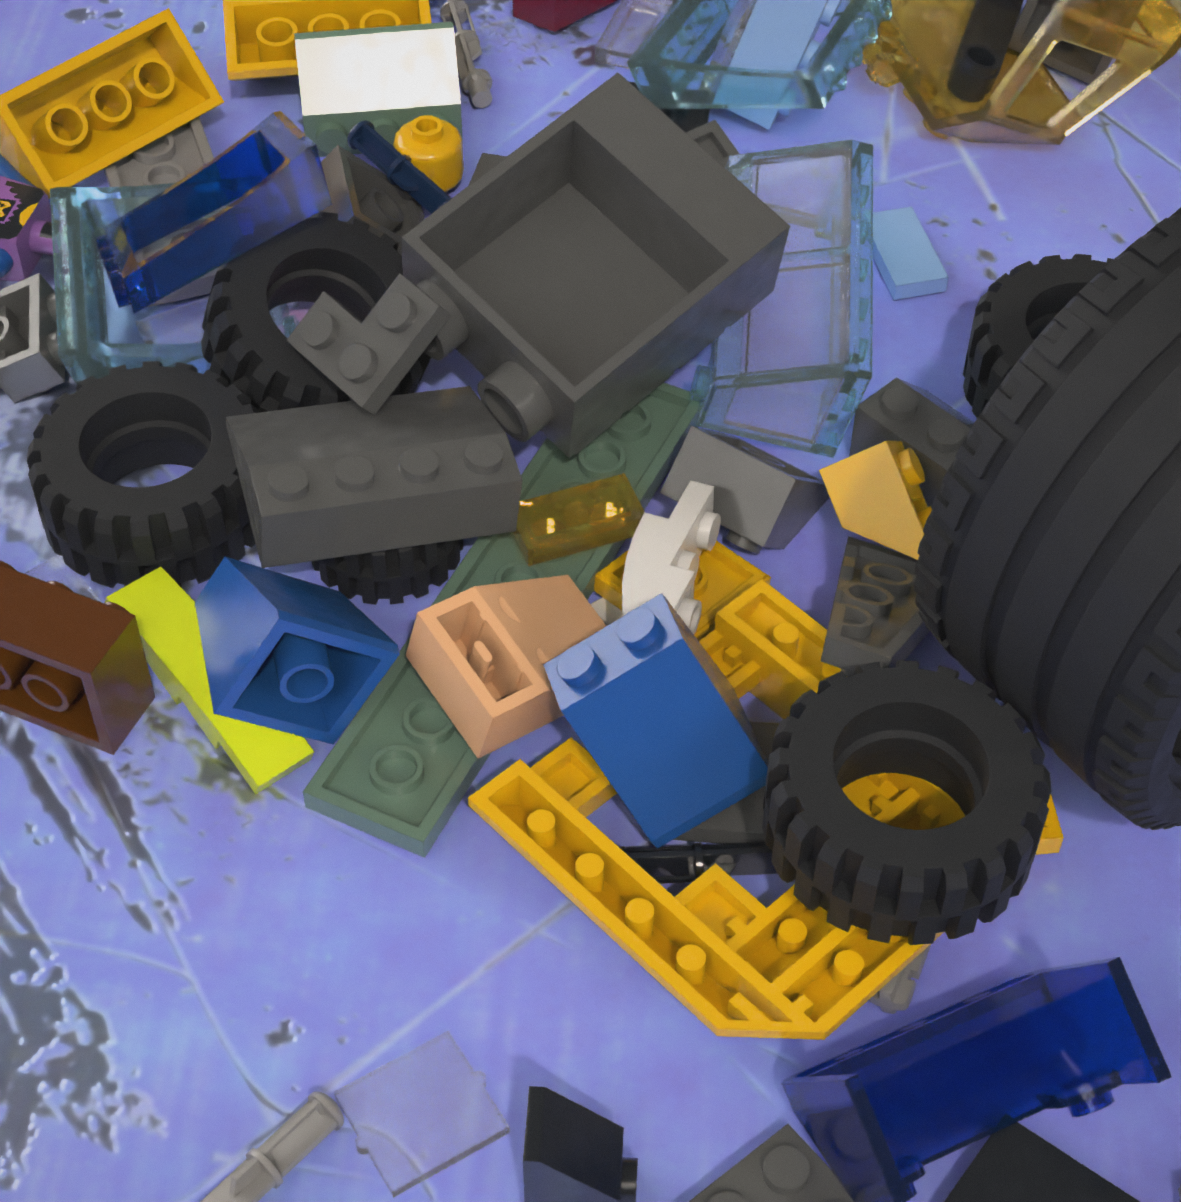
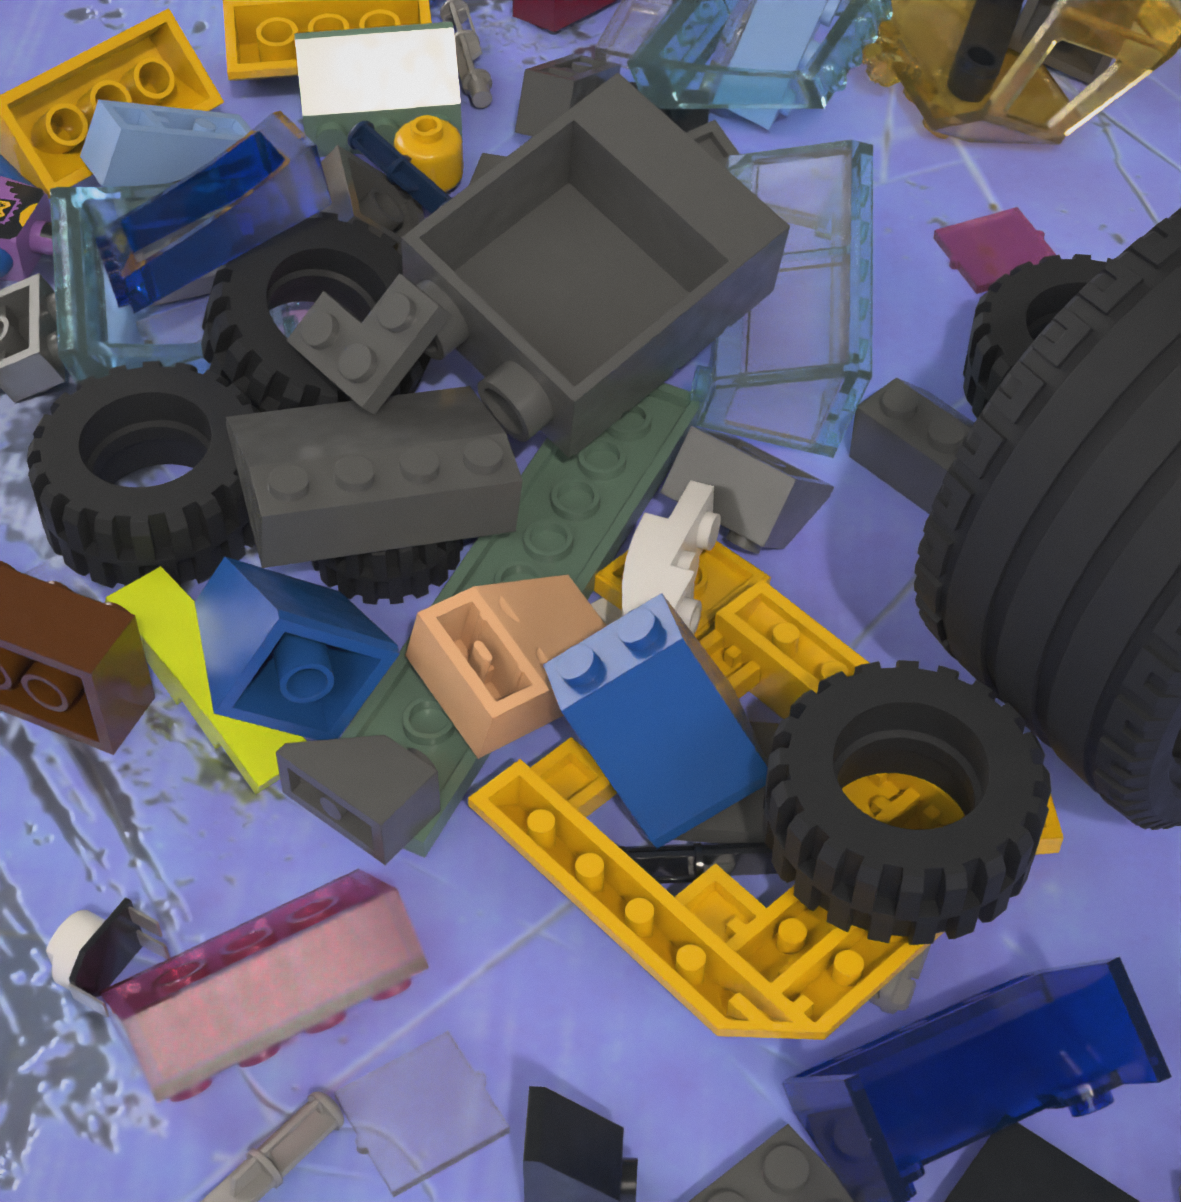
(93, 951): none -> piece
(155, 143): none -> light blue slope
(264, 984): none -> clear pink slope
(363, 789): none -> dark grey slope
(557, 87): none -> dark grey slope
(577, 519): clear yellow plate -> none
(873, 609): dark grey wing -> none
(880, 495): yellow slope -> none
(906, 255): light blue tile -> none
(991, 246): none -> clear pink piece

